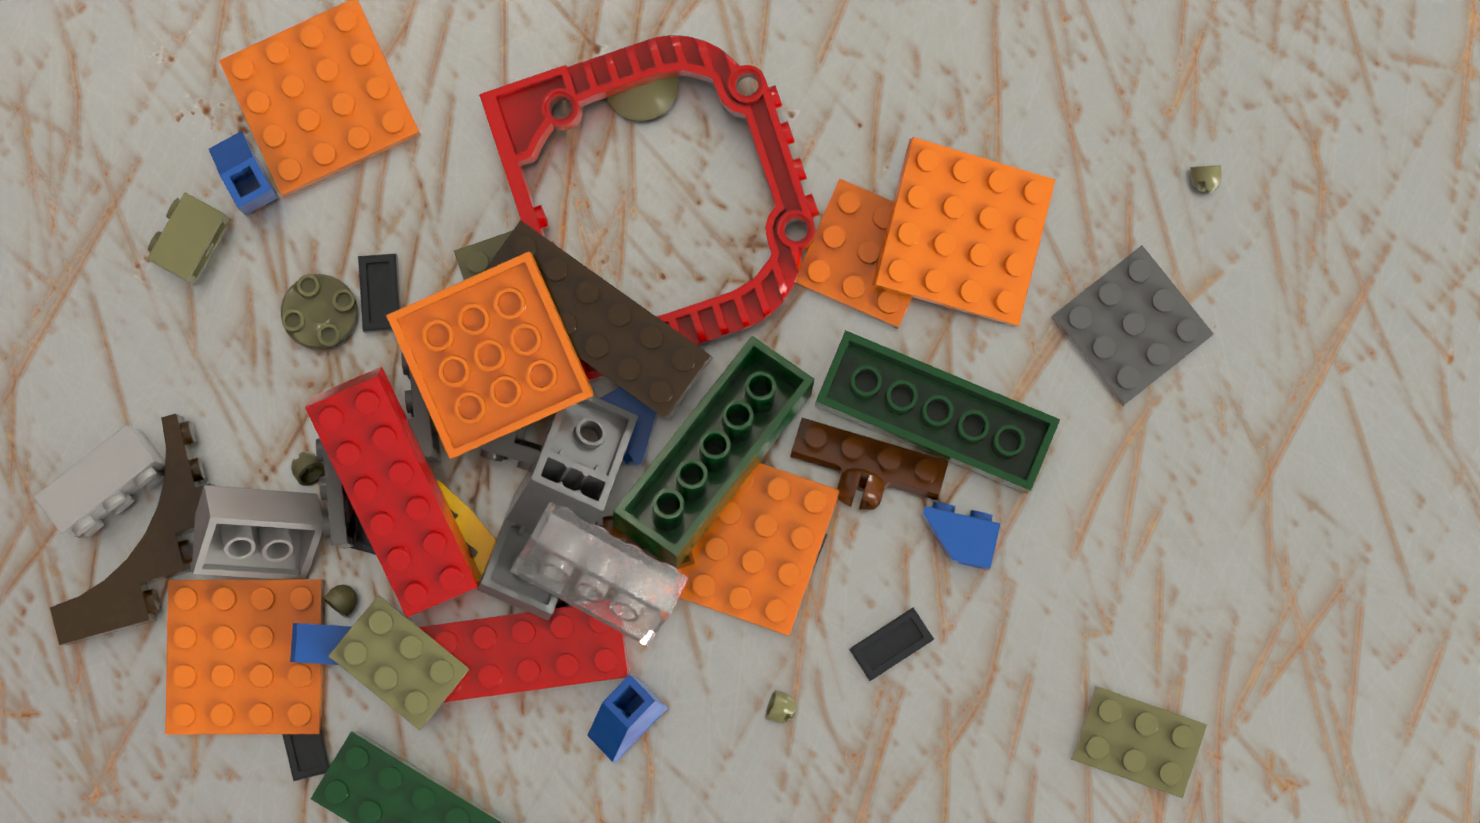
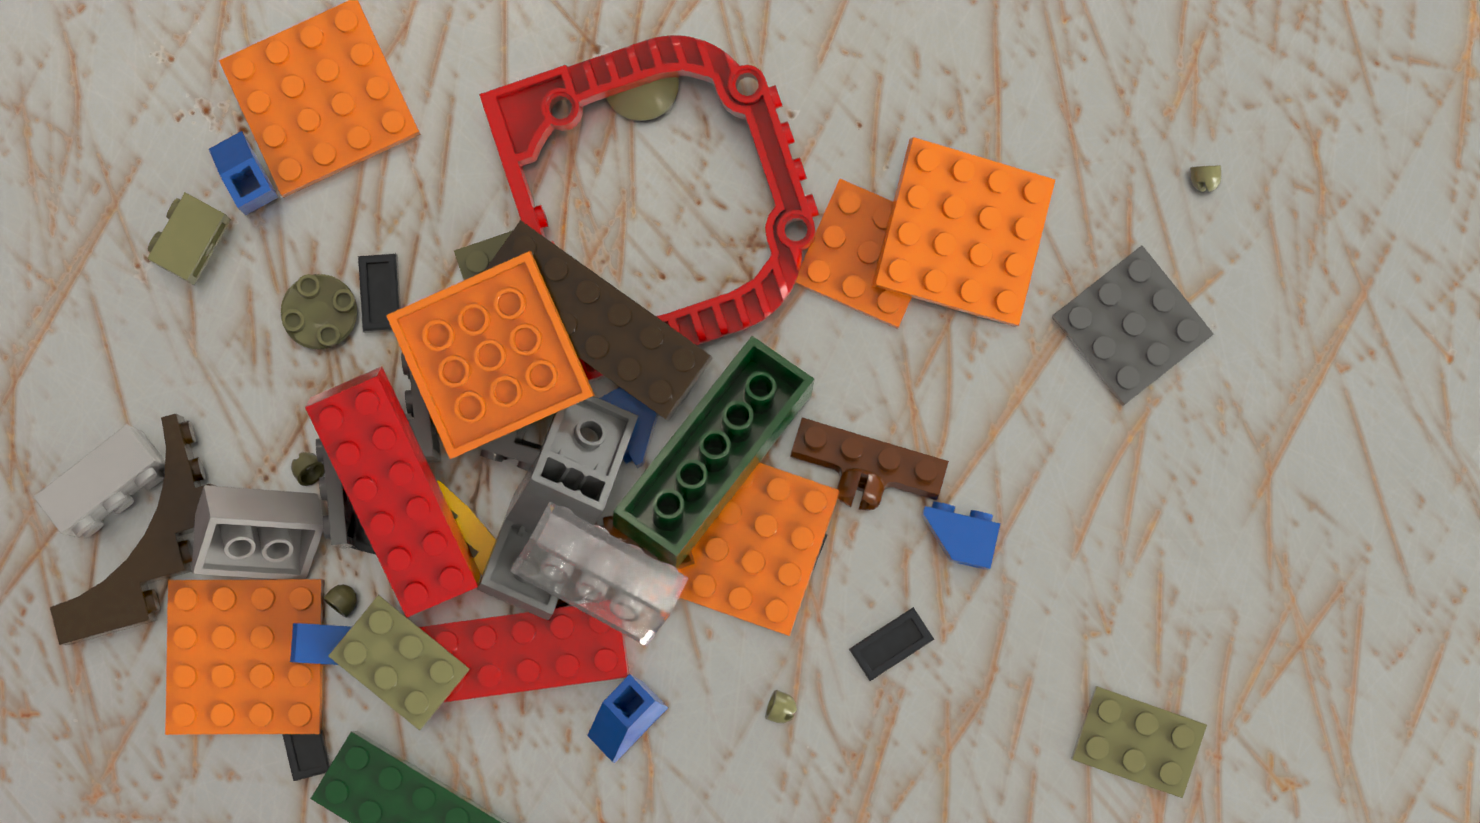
(937, 412): dark green brick -> none

